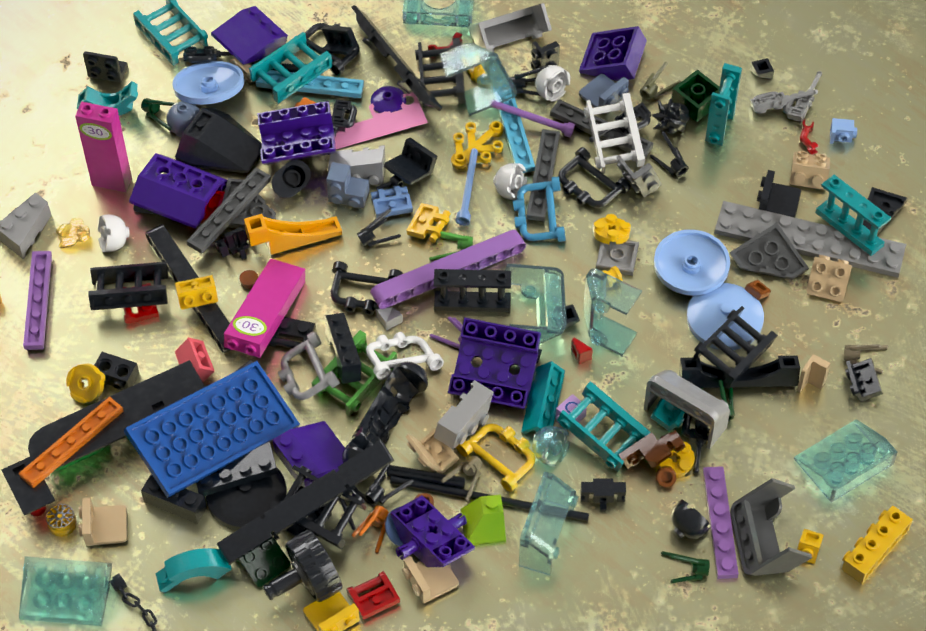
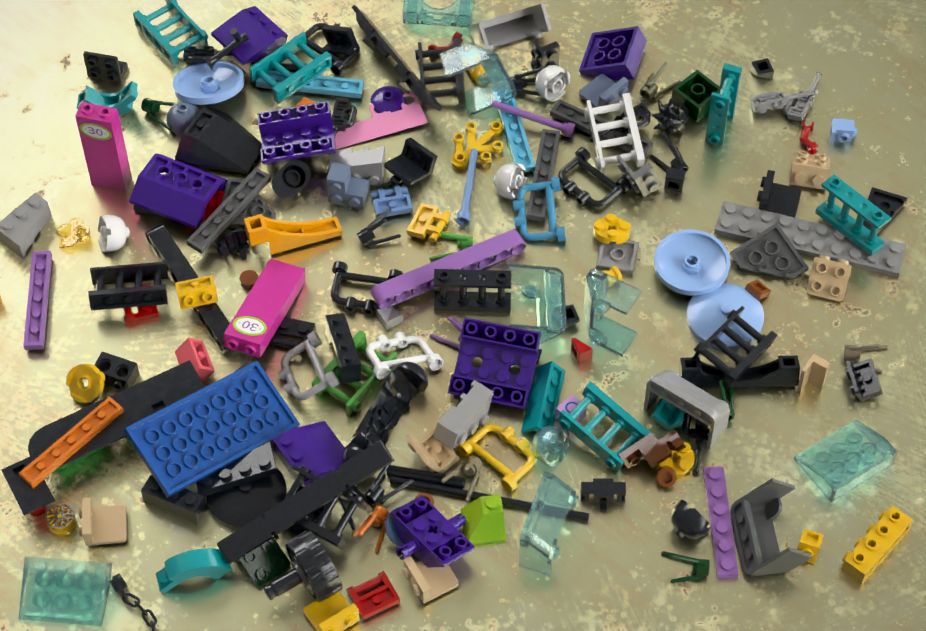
(239, 40): none -> black piece
(674, 179): none -> black slope

